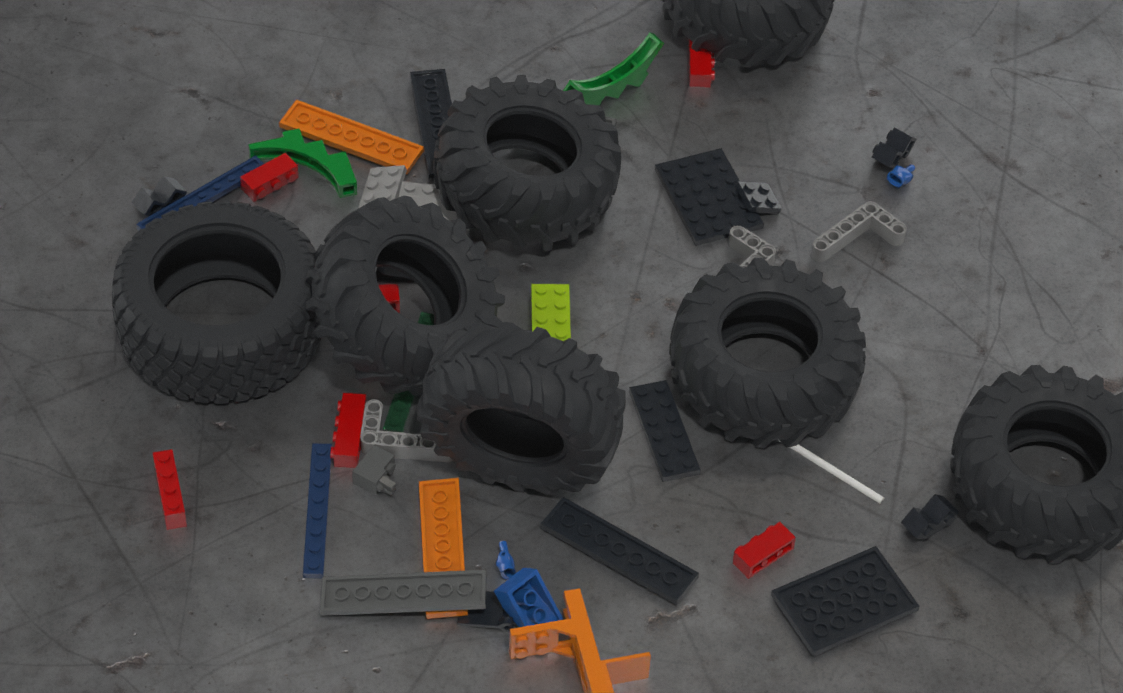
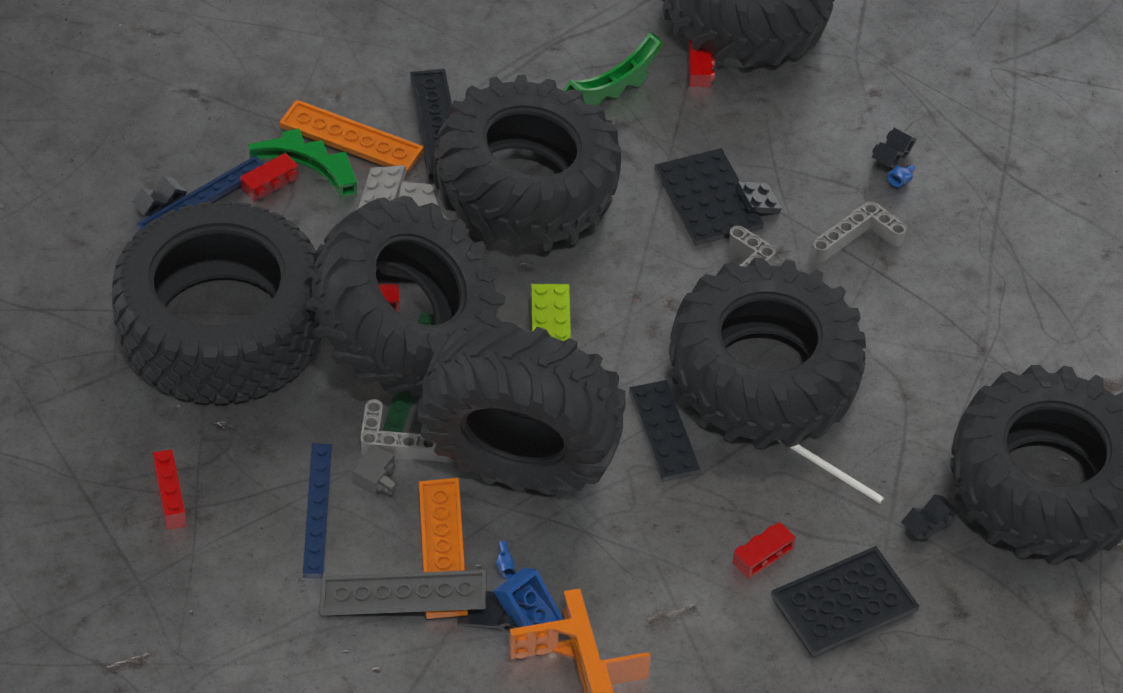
(349, 424): red brick -> none
(620, 550): black plate -> none

